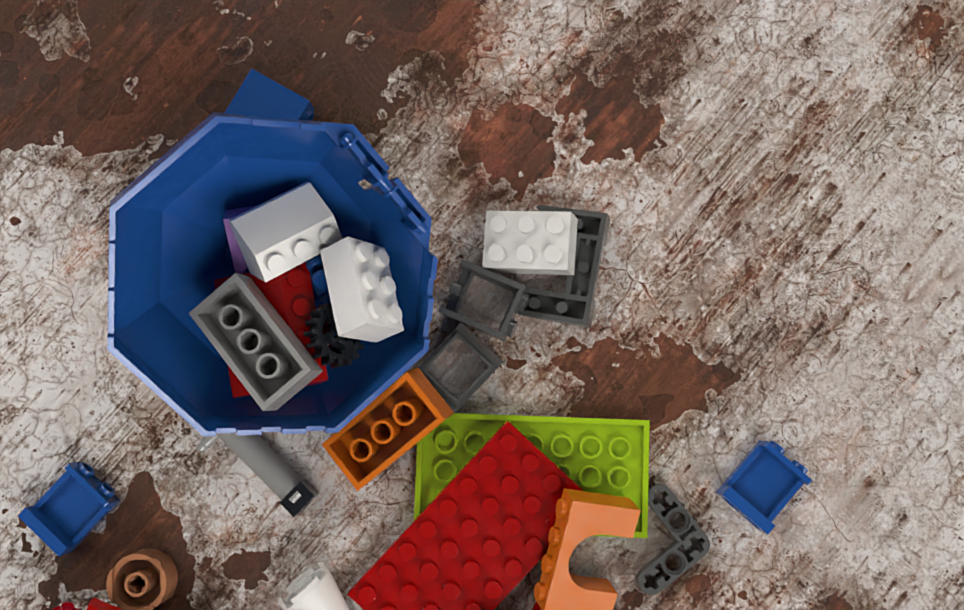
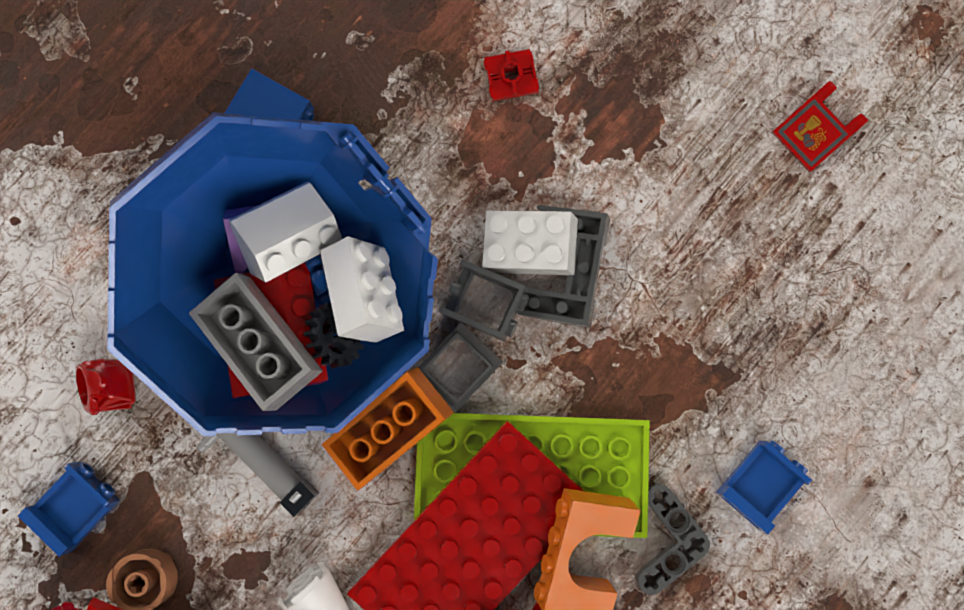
(105, 386): none -> red piece
(503, 88): none -> red piece
(815, 131): none -> red flag

